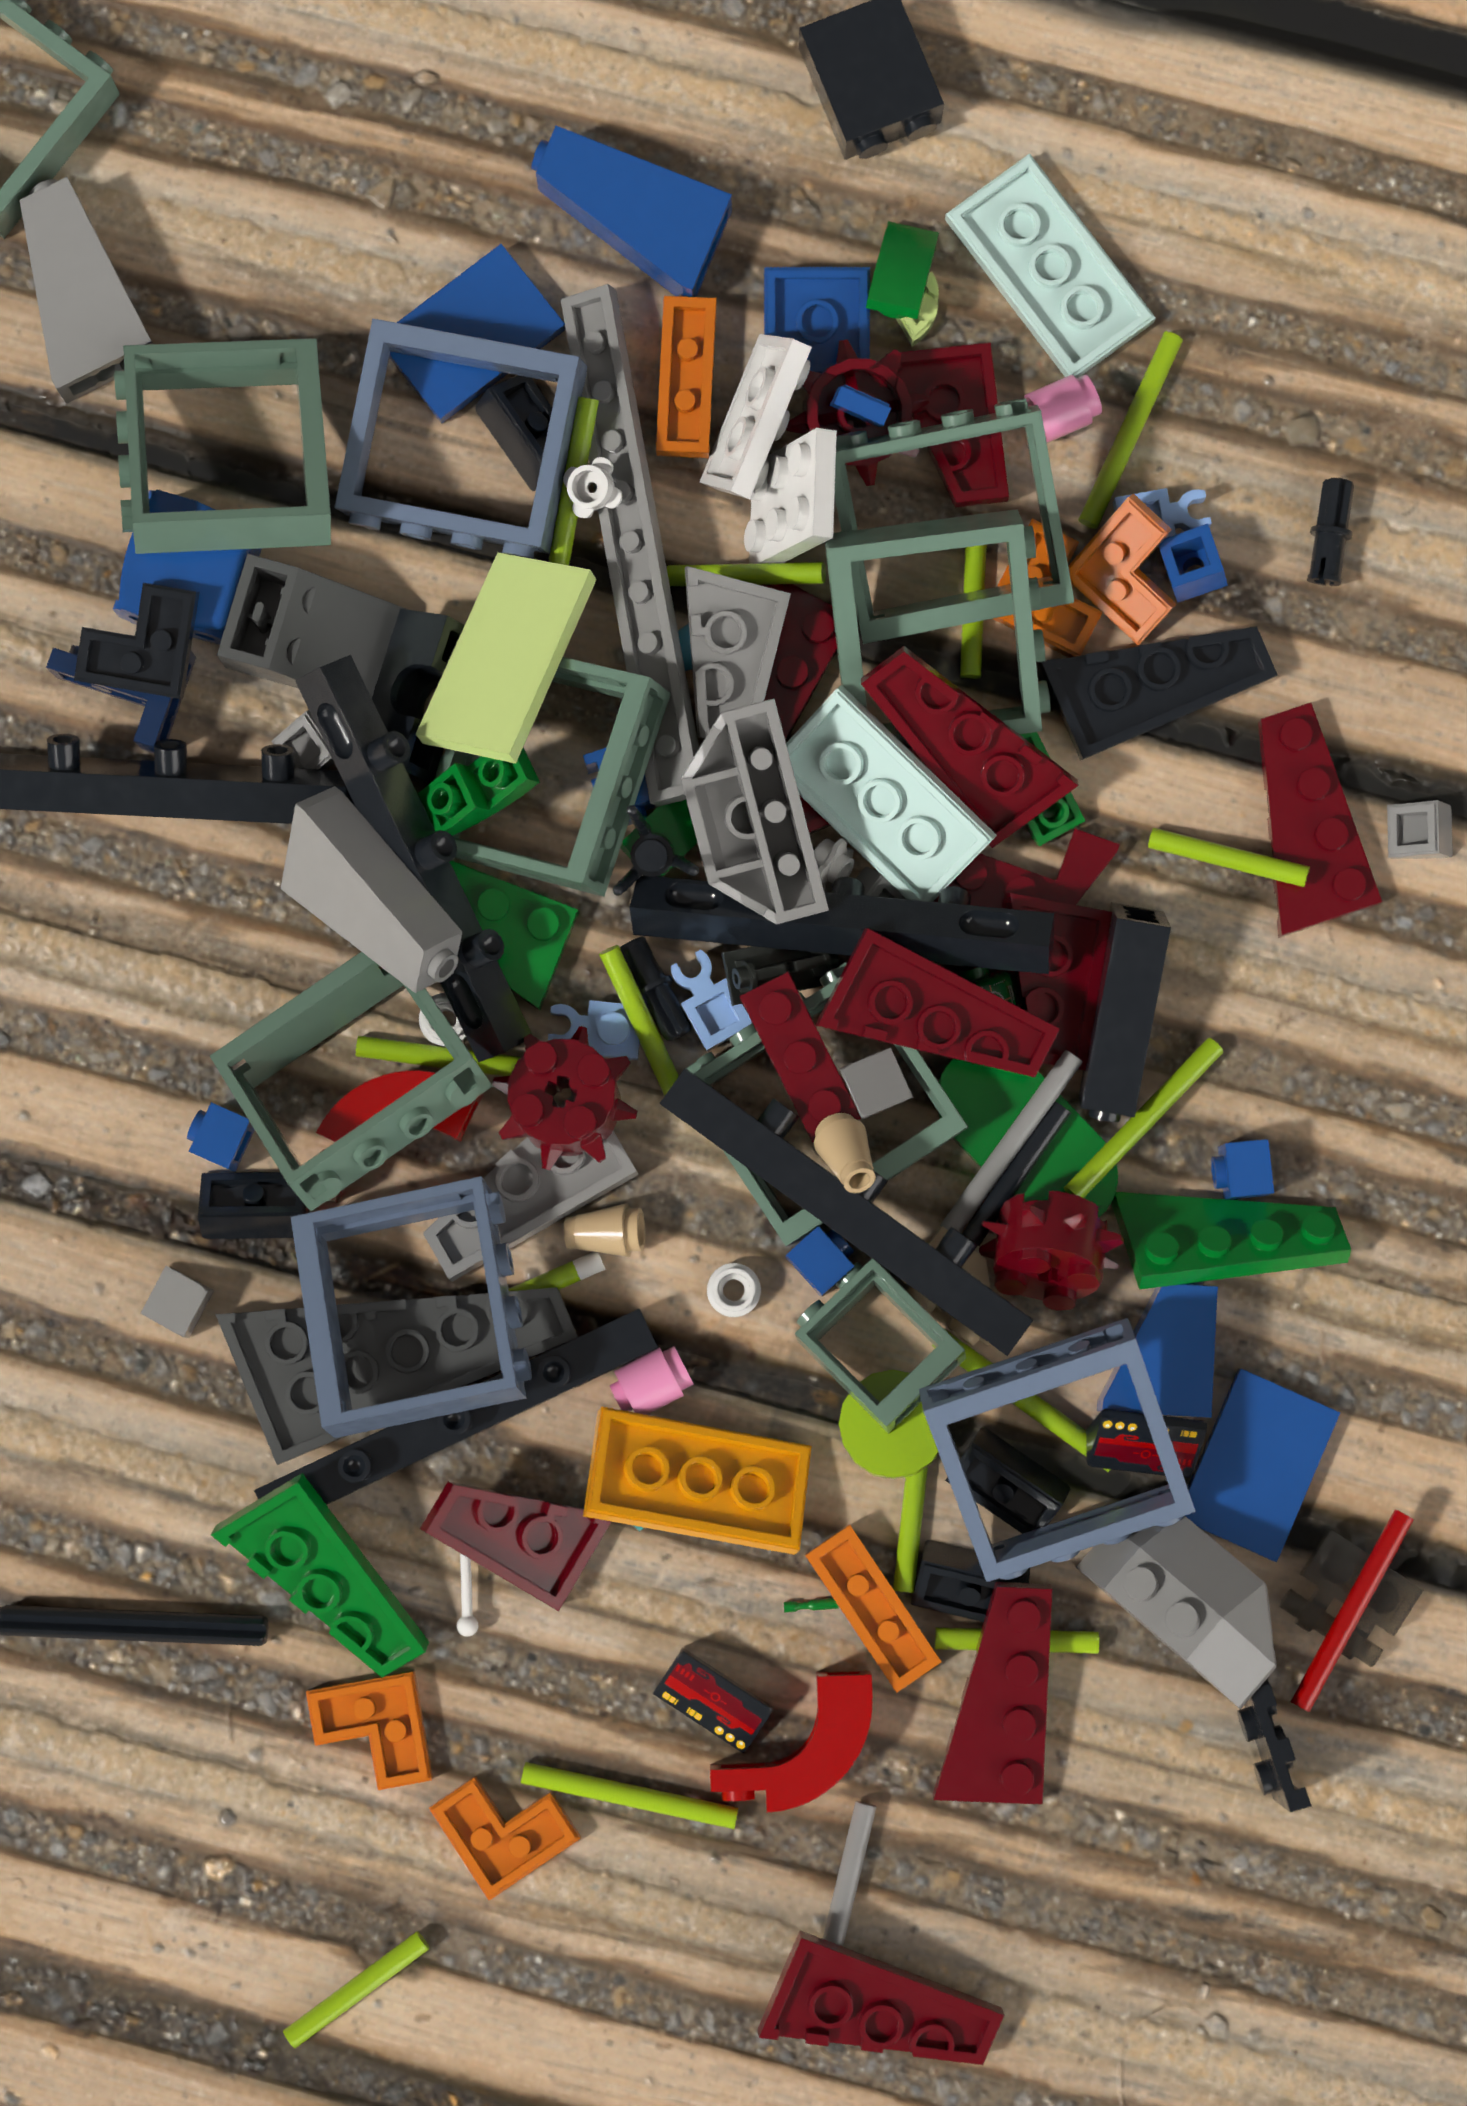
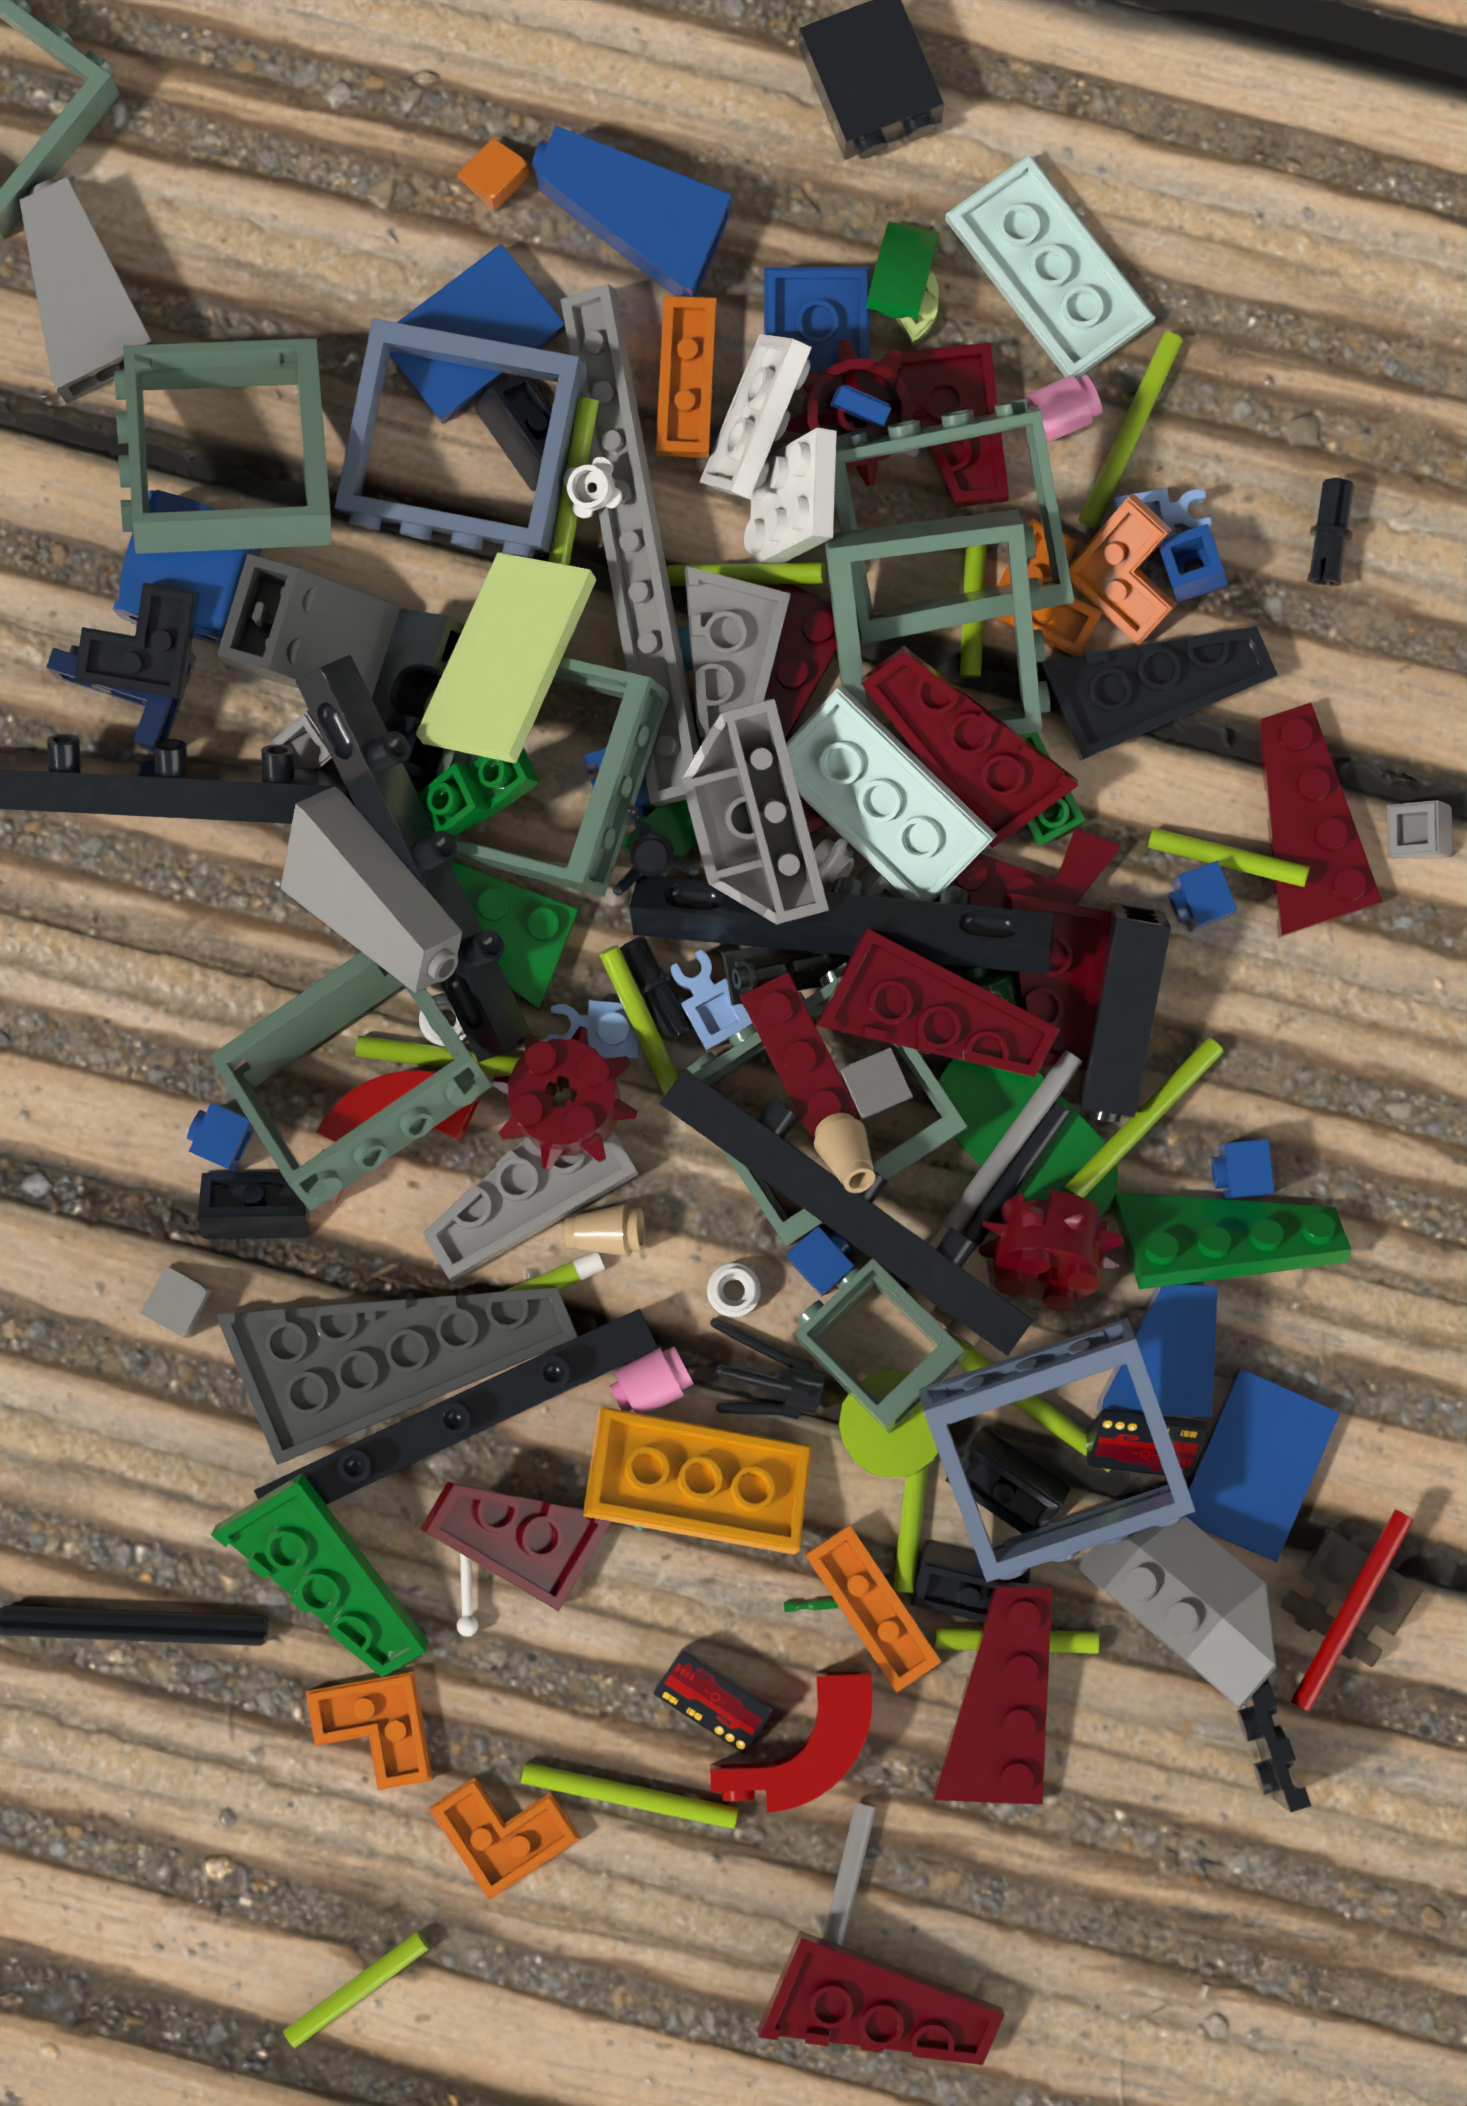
(310, 1239): sand blue window -> none
(495, 173): none -> orange slope
(795, 1388): none -> black plant
(1202, 897): none -> blue plate

